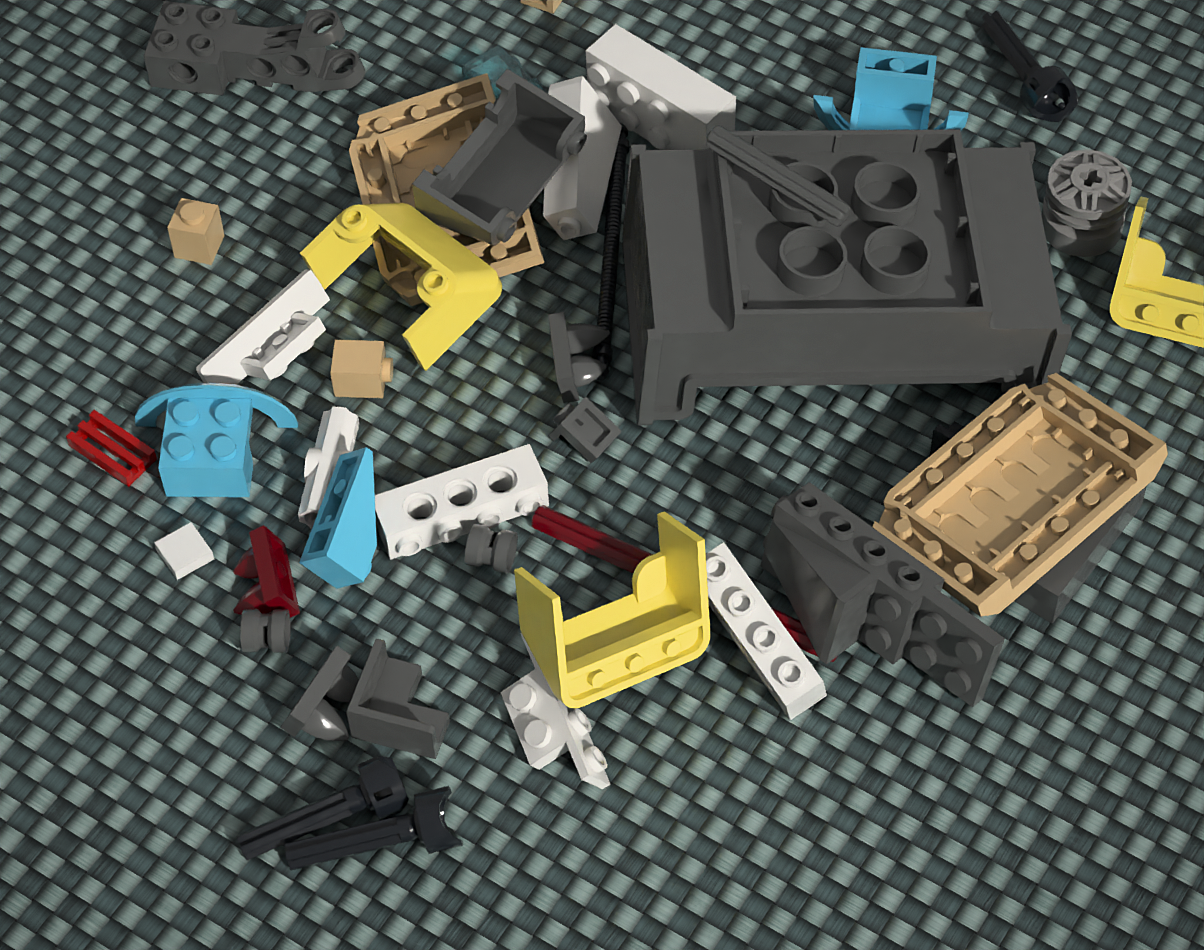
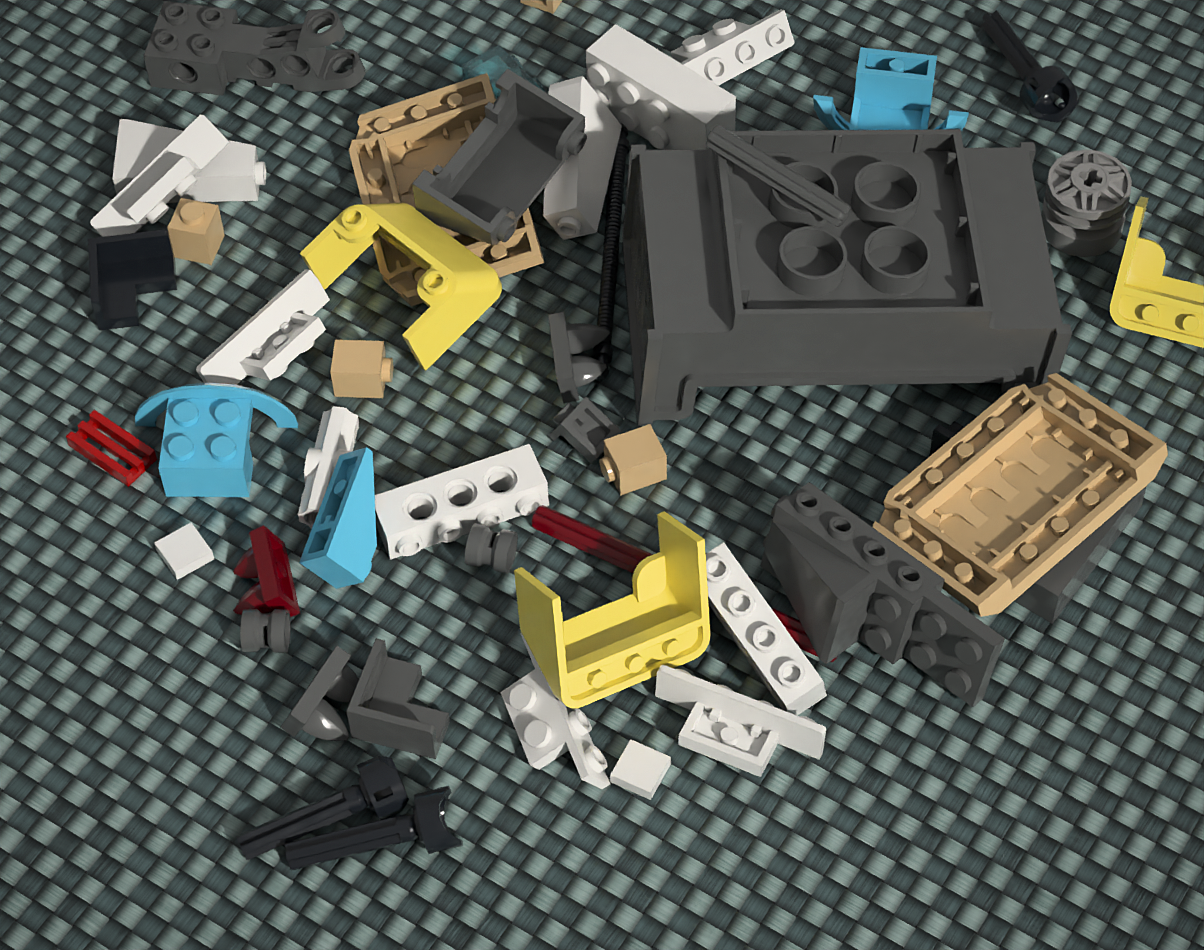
(128, 267): none -> black panel
(161, 180): none -> white bracket
(228, 177): none -> white slope
(634, 460): none -> tan brick
(640, 769): none -> white tile
(733, 725): none -> white bracket
(734, 47): none -> white bracket

